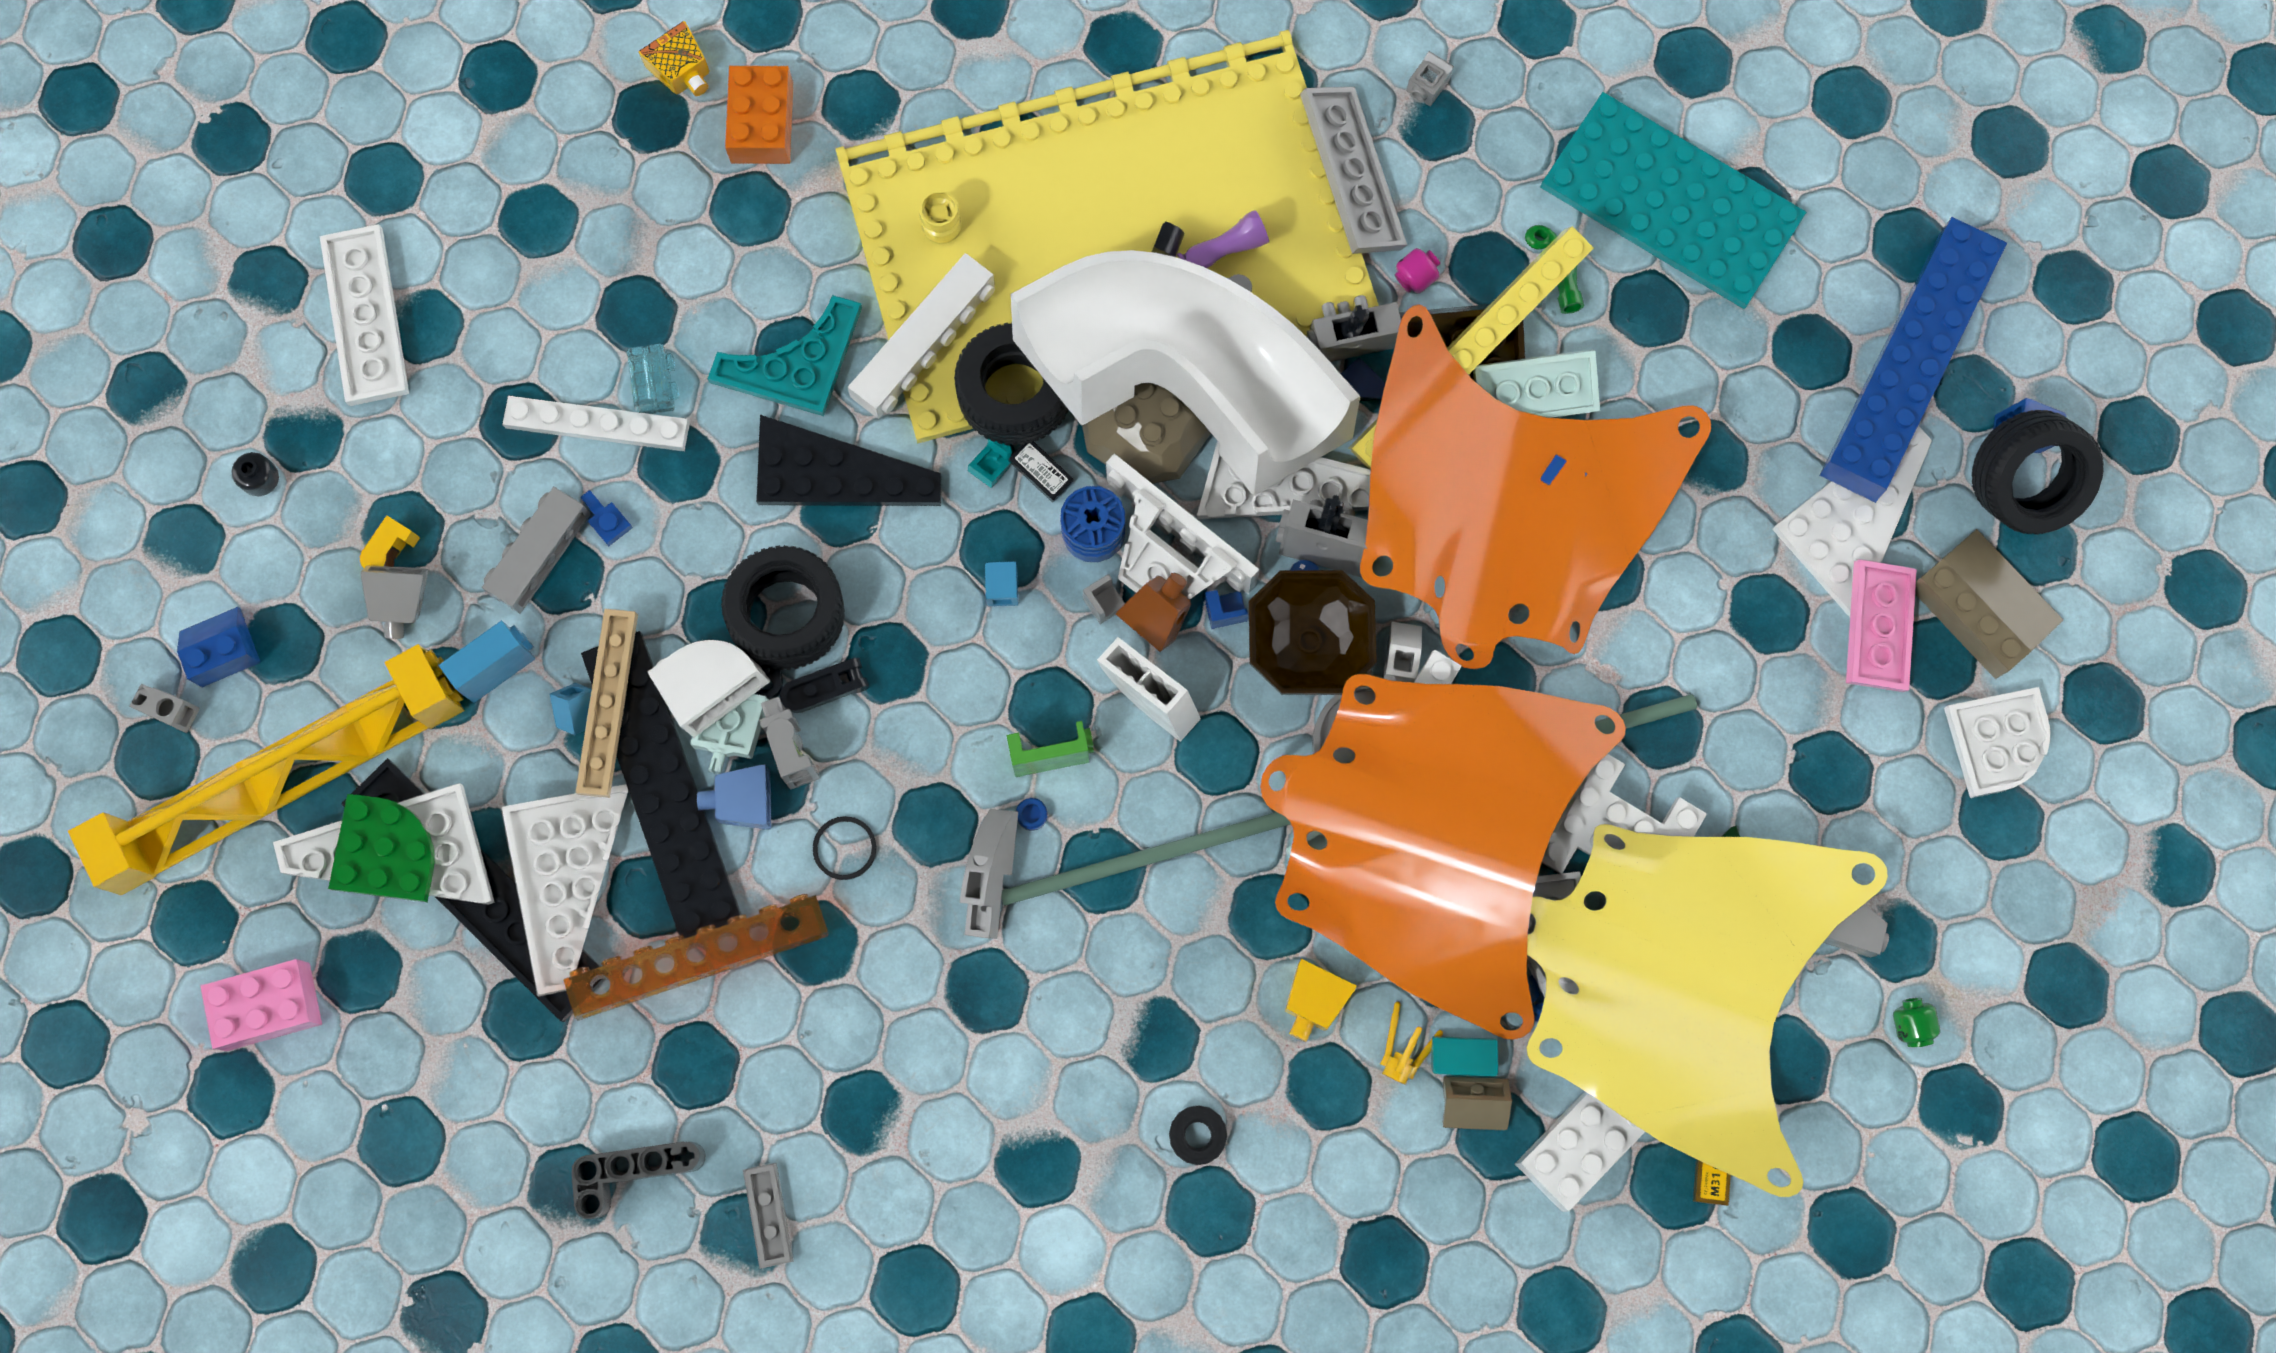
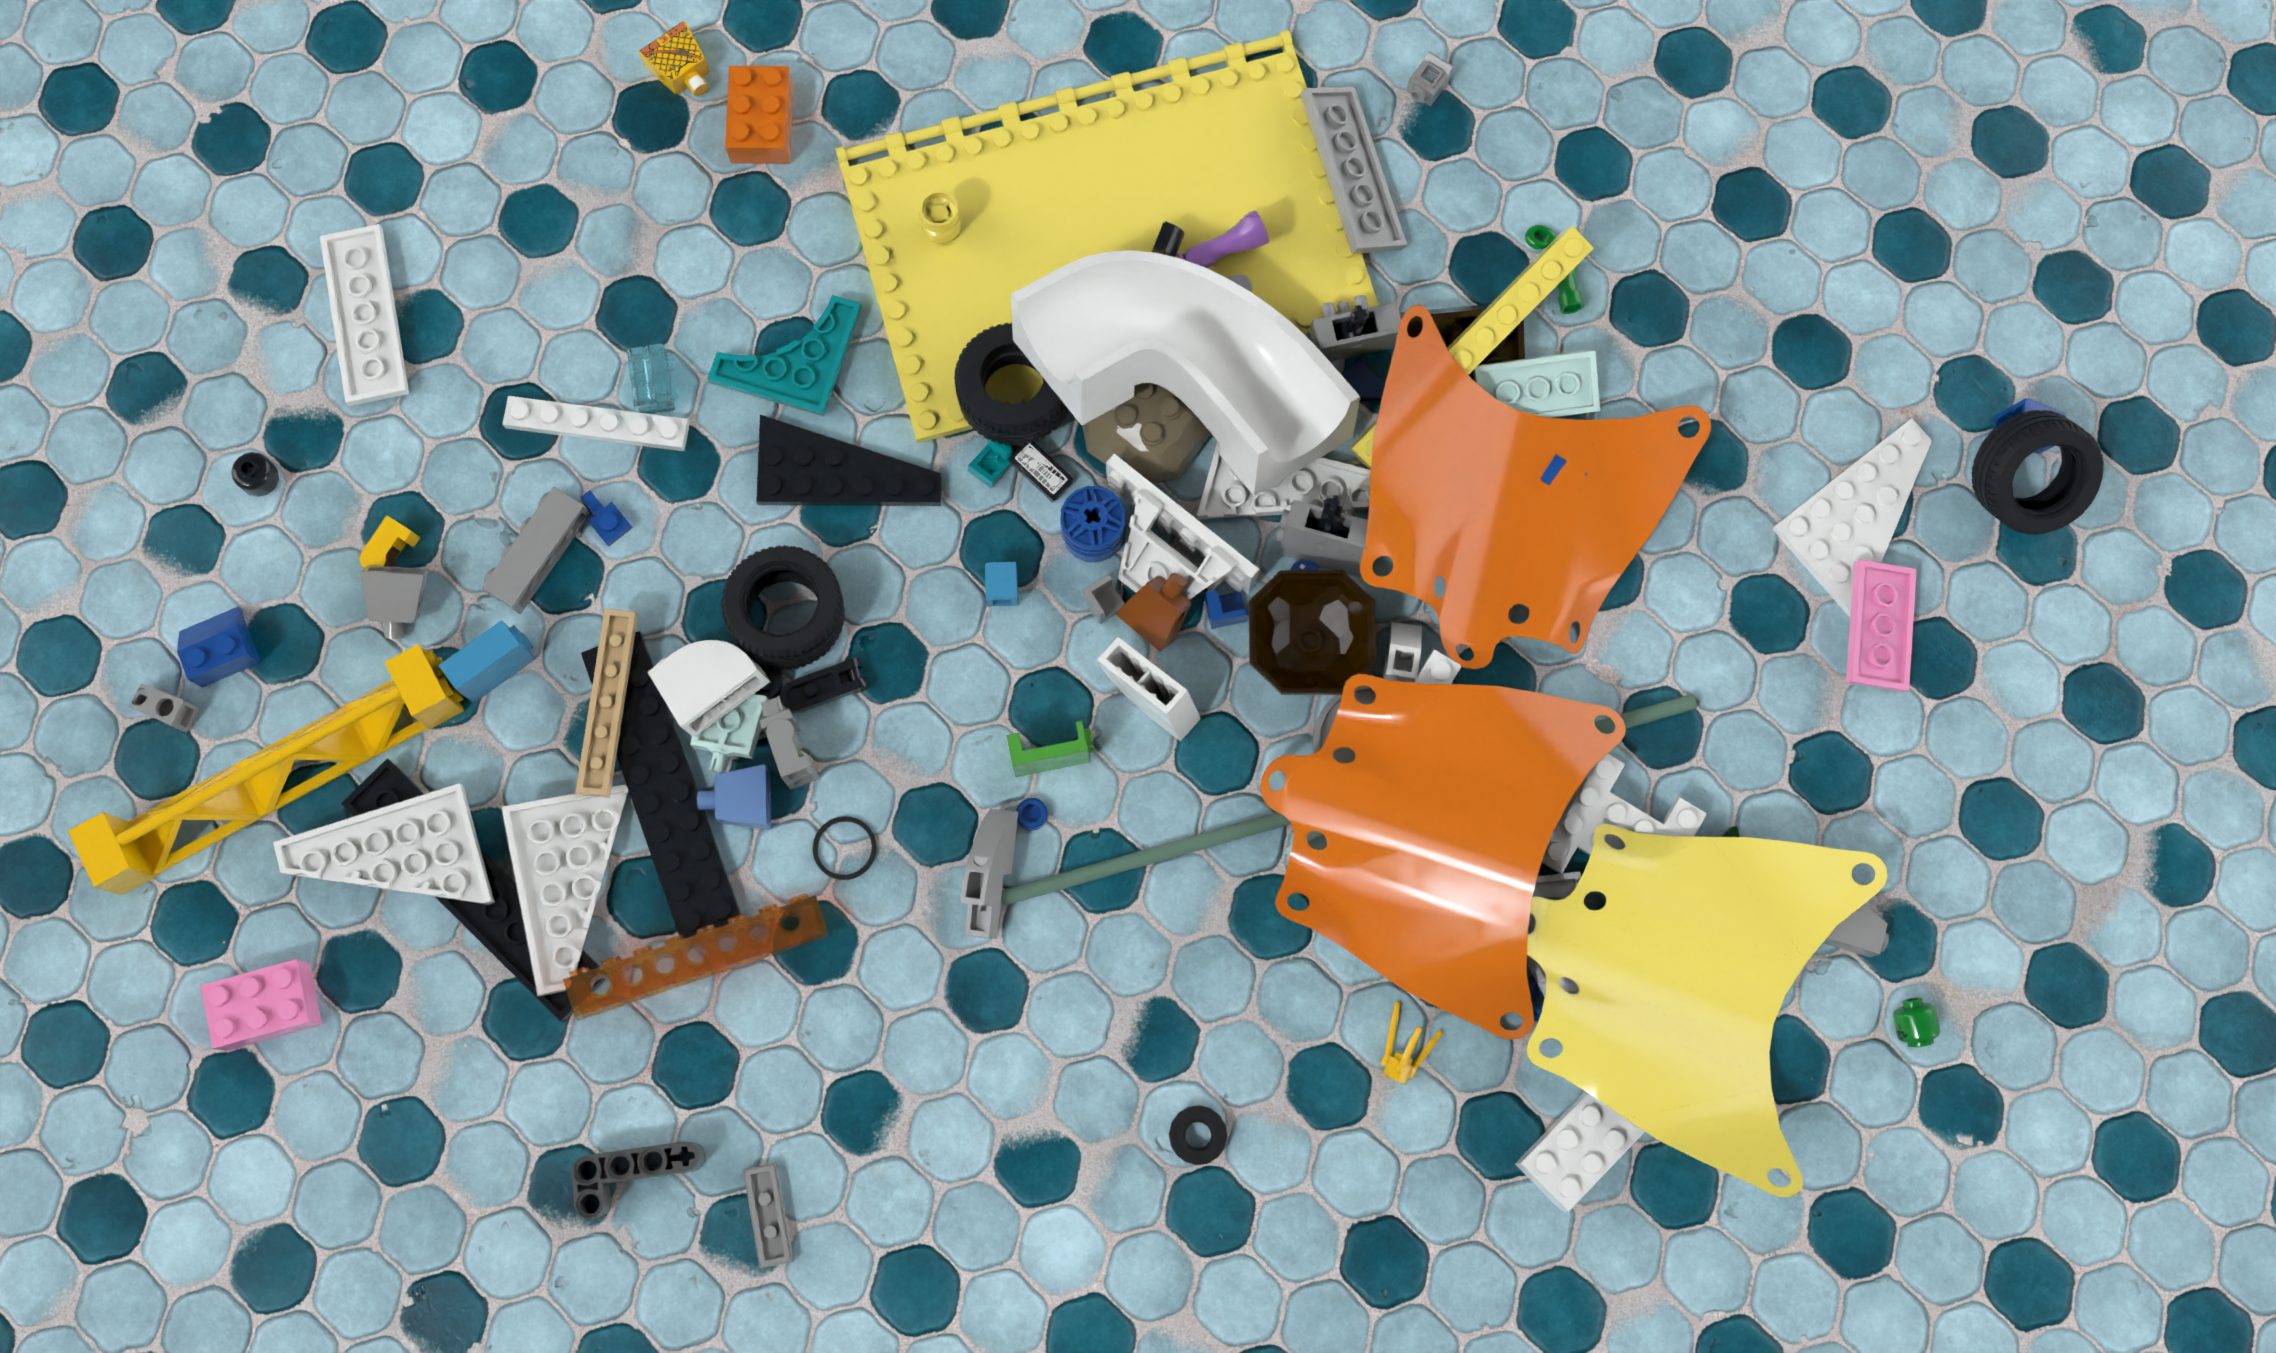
(382, 851): green plate -> none
(571, 707): dark azure panel -> none
(922, 336): white brick -> none
(1315, 999): yellow torso -> none
(1417, 270): dark pink head -> none
(1464, 1056): teal slope -> none
(1476, 1103): dark tan panel -> none
(1673, 200): teal plate -> none
(1711, 1185): tile -> none
(1913, 360): blue brick -> none
(1987, 604): dark tan slope -> none
(1999, 739): white plate -> none

